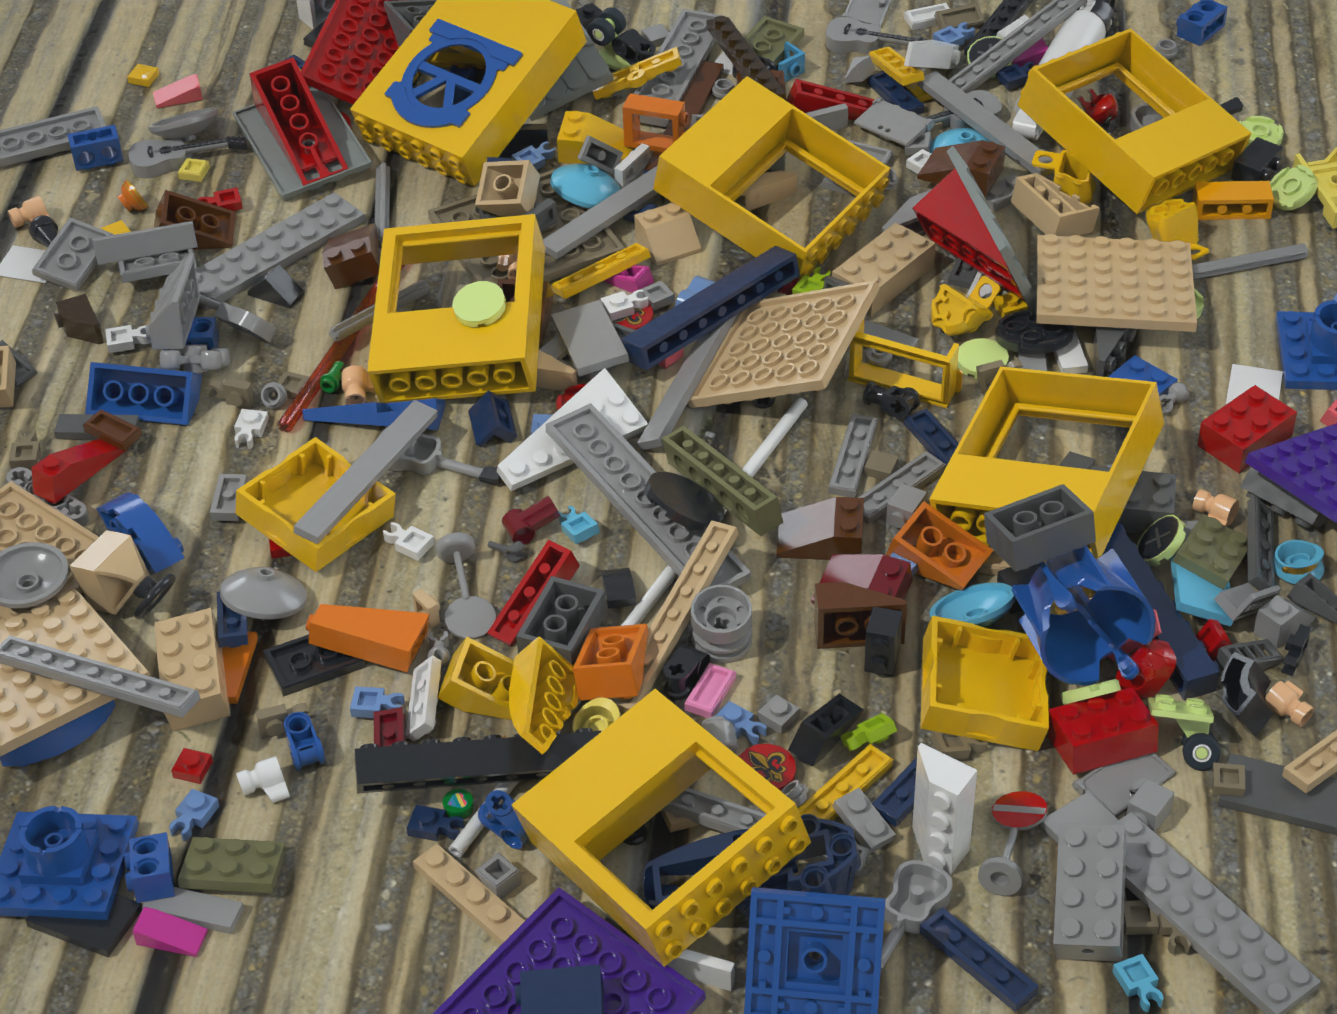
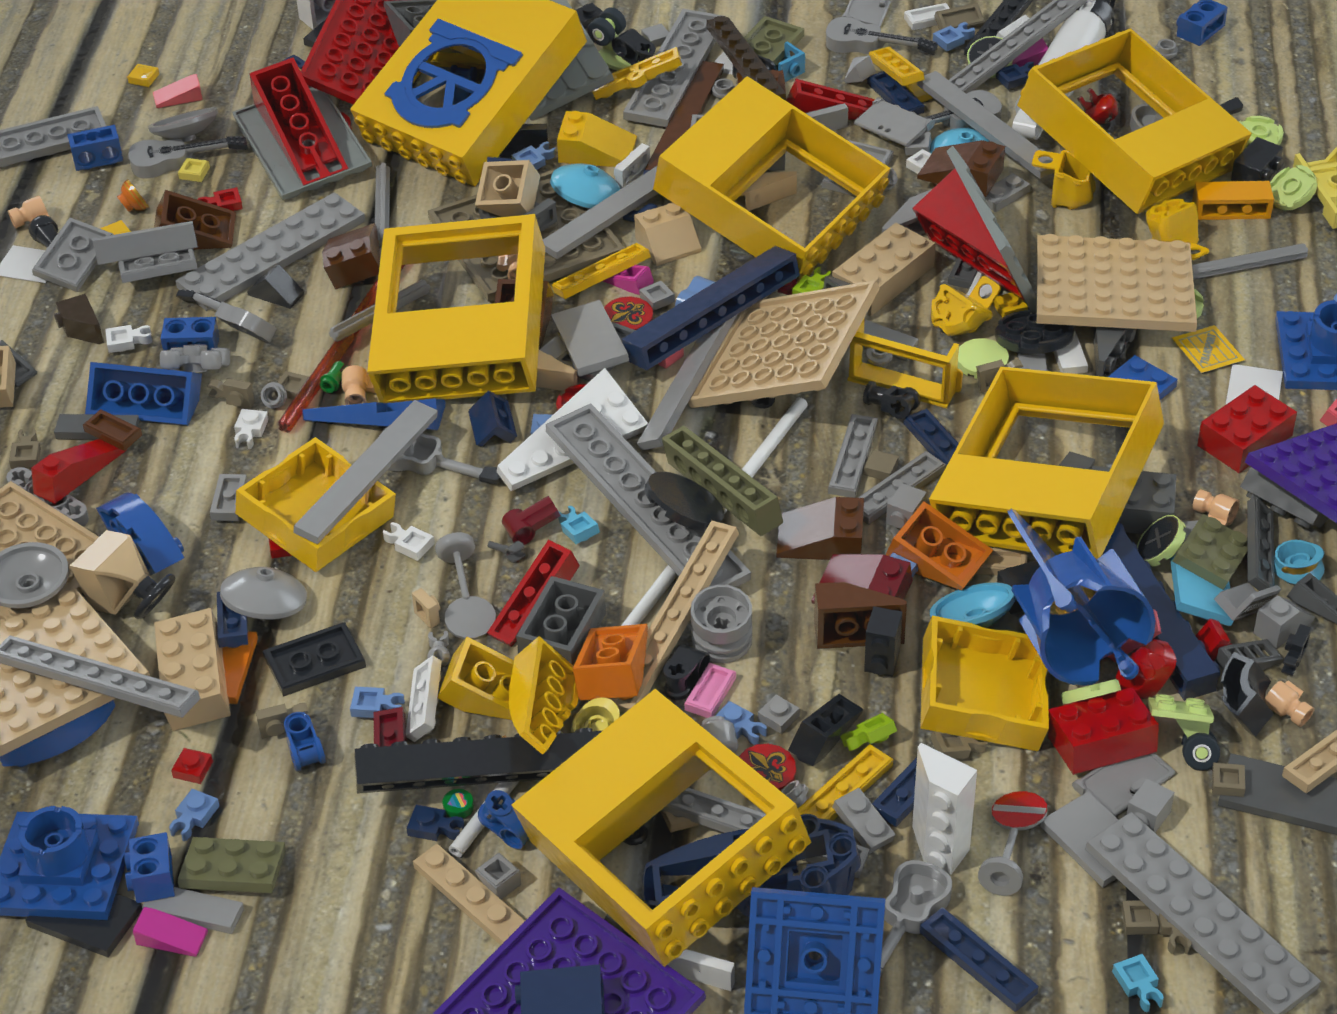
(175, 308): light grey slope -> none
(265, 776): white piece -> none
(370, 634): orange slope -> none
(479, 303): yellowish green tile -> none
(600, 155): light grey slope -> none
(618, 588): black slope -> none
(623, 305): white plate -> none
(655, 107): orange window -> none
(932, 54): white slope -> none
(1039, 527): dark grey brick -> none
(1051, 208): tan wedge -> none
(1090, 892): light grey brick -> none
(1177, 393): light grey arm -> none
(1208, 349): none -> yellow sticker

